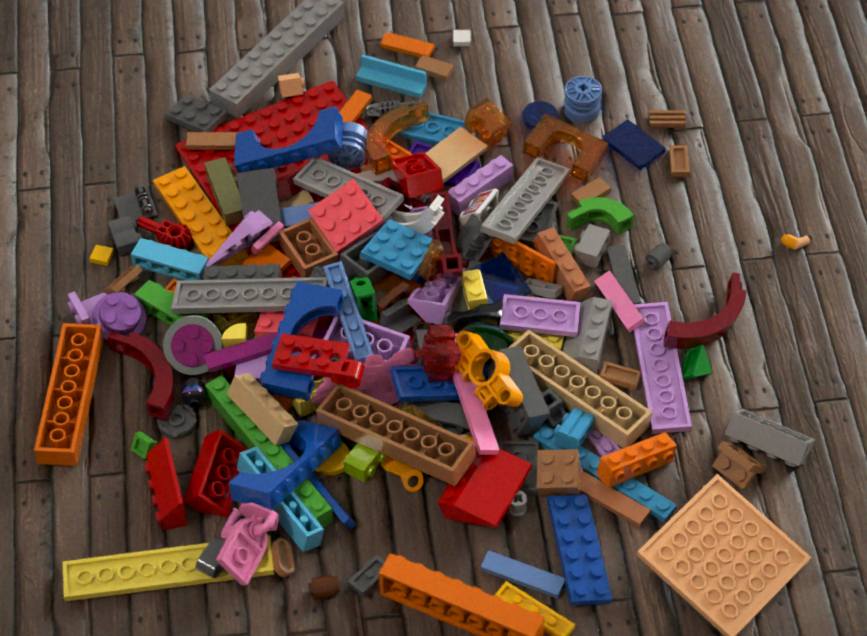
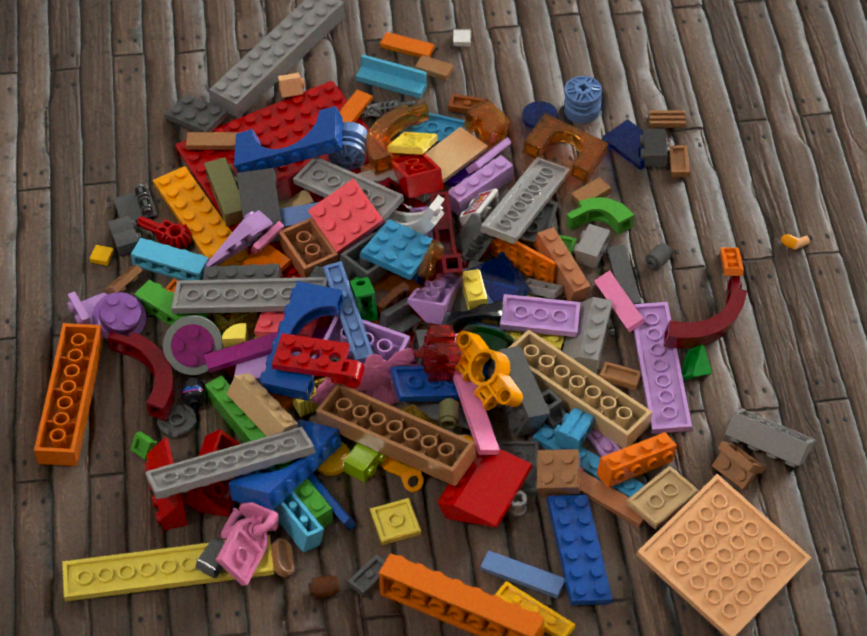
(229, 462): none -> light grey plate
(395, 521): none -> light yellow tile
(412, 143): none -> light yellow tile
(448, 413): none -> olive brick
(462, 103): none -> dark orange plate
(488, 155): none -> lavender tile
(654, 147): none -> dark grey brick
(662, 497): none -> tan tile
(731, 261): none -> orange tile

